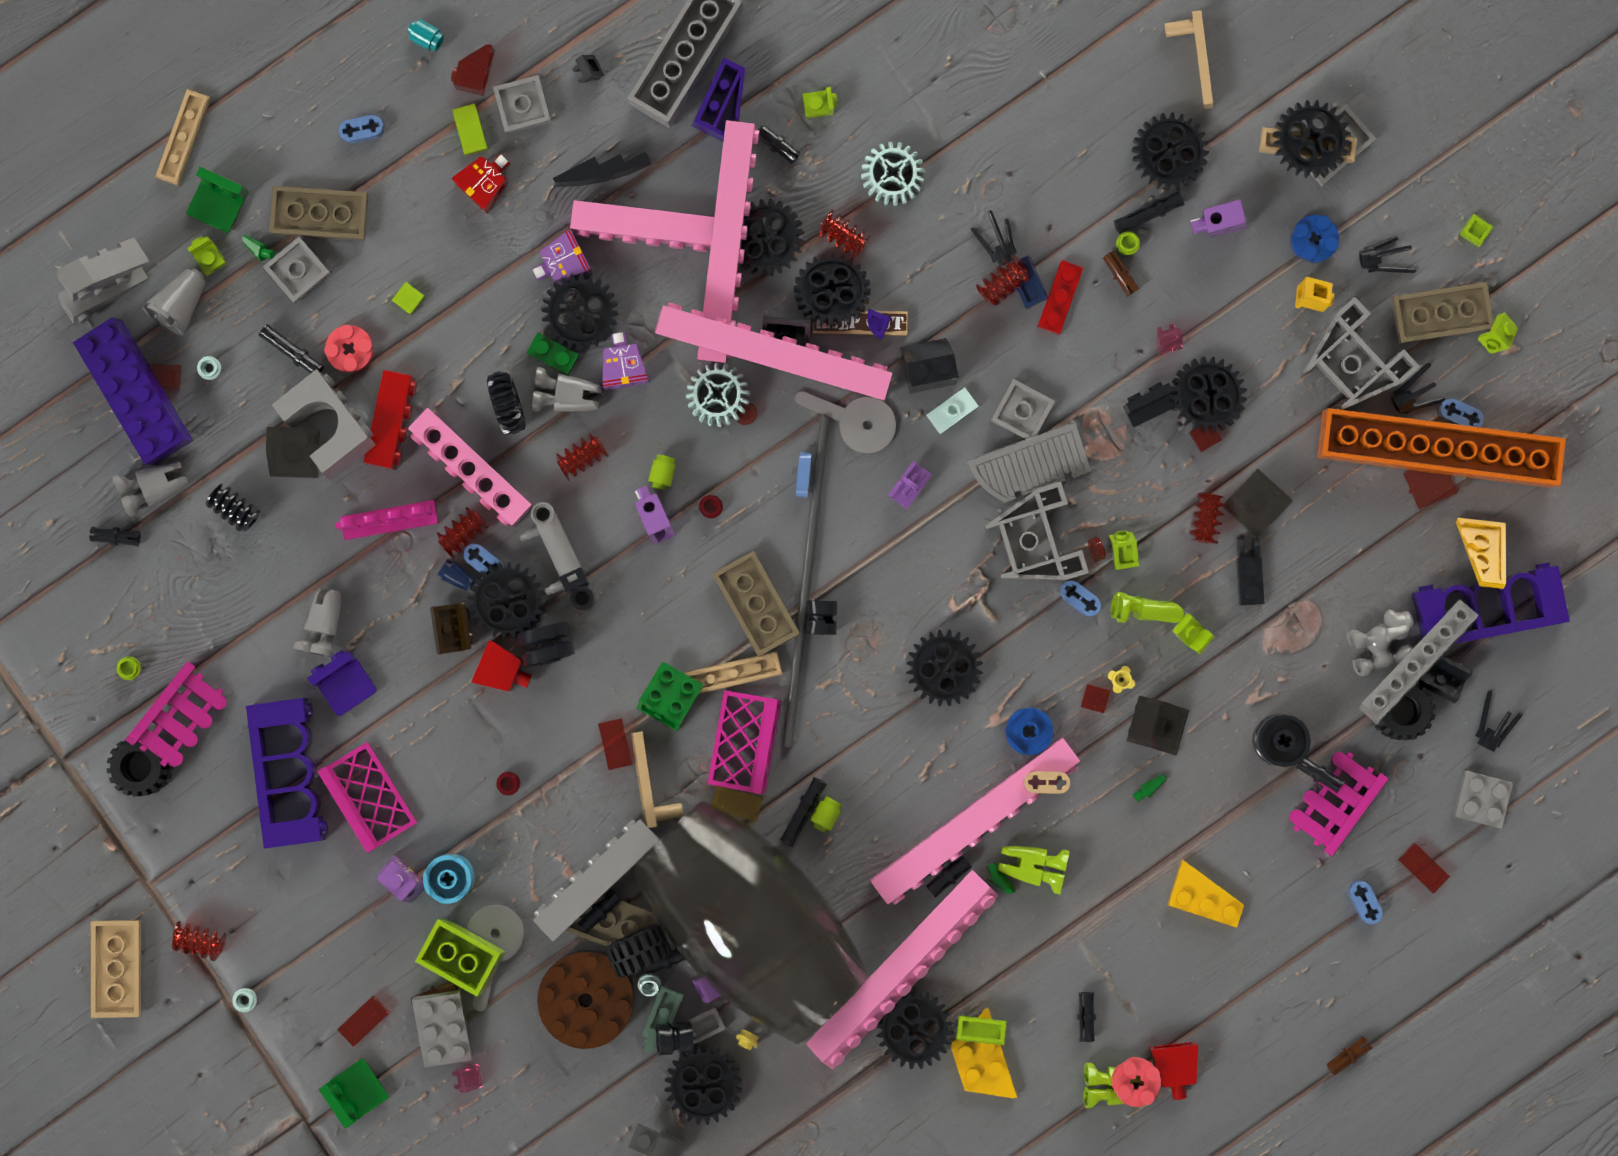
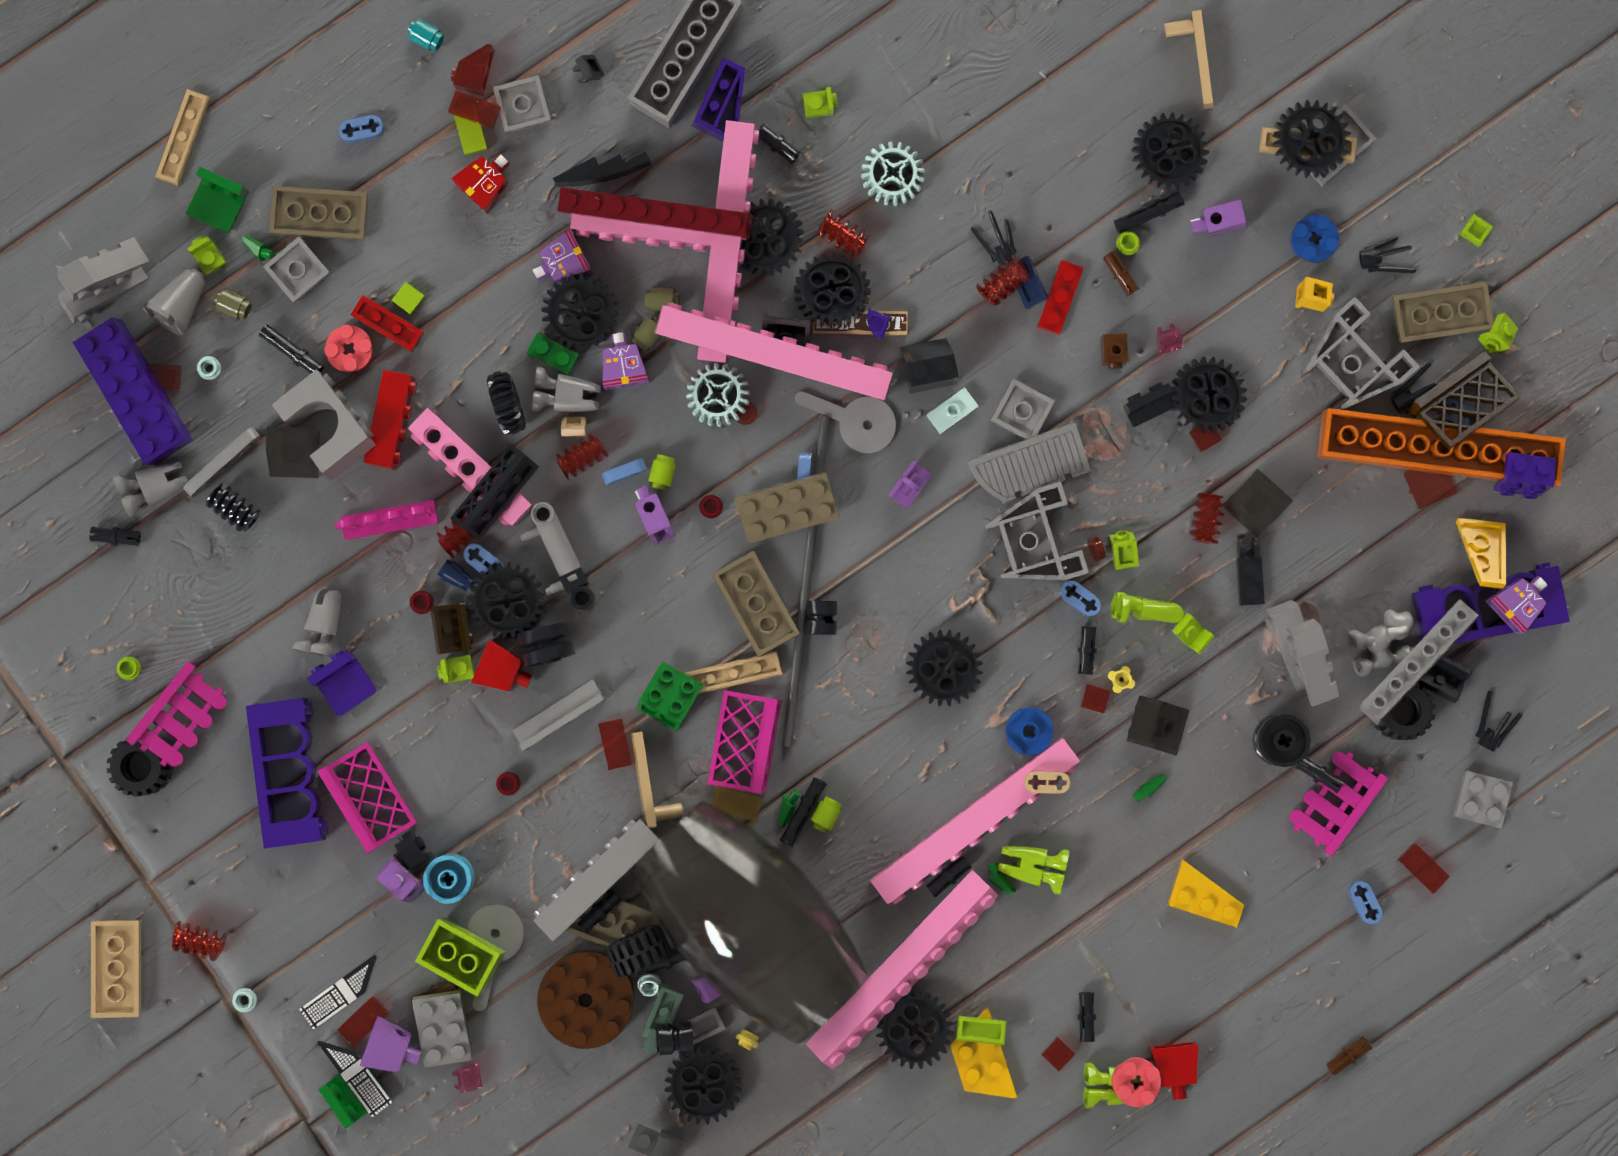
(222, 462): none -> light grey beam
(232, 304): none -> olive brick
(338, 995): none -> sticker
(357, 1077): none -> sticker
(387, 323): none -> red plate
(388, 1047): none -> medium lavender torso
(412, 849): none -> black brick
(421, 602): none -> dark red plate
(456, 669): none -> lime bracket
(474, 109): none -> clear red tile
(497, 494): none -> black fence
(558, 715): none -> light grey fence
(573, 426): none -> tan tile
(625, 471): none -> medium blue beam
(645, 335): none -> olive brick
(655, 212): none -> dark red brick
(660, 296): none -> olive brick
(787, 507): none -> dark tan plate
(787, 807): none -> green bar
(1058, 1053): none -> clear red tile
(1087, 650): none -> black pin
(1114, 350): none -> reddish brown brick
(1303, 651): none -> light grey wedge
(1455, 383): none -> dark brown fence
(1519, 603): none -> medium lavender torso
(1526, 475): none -> dark purple bracket

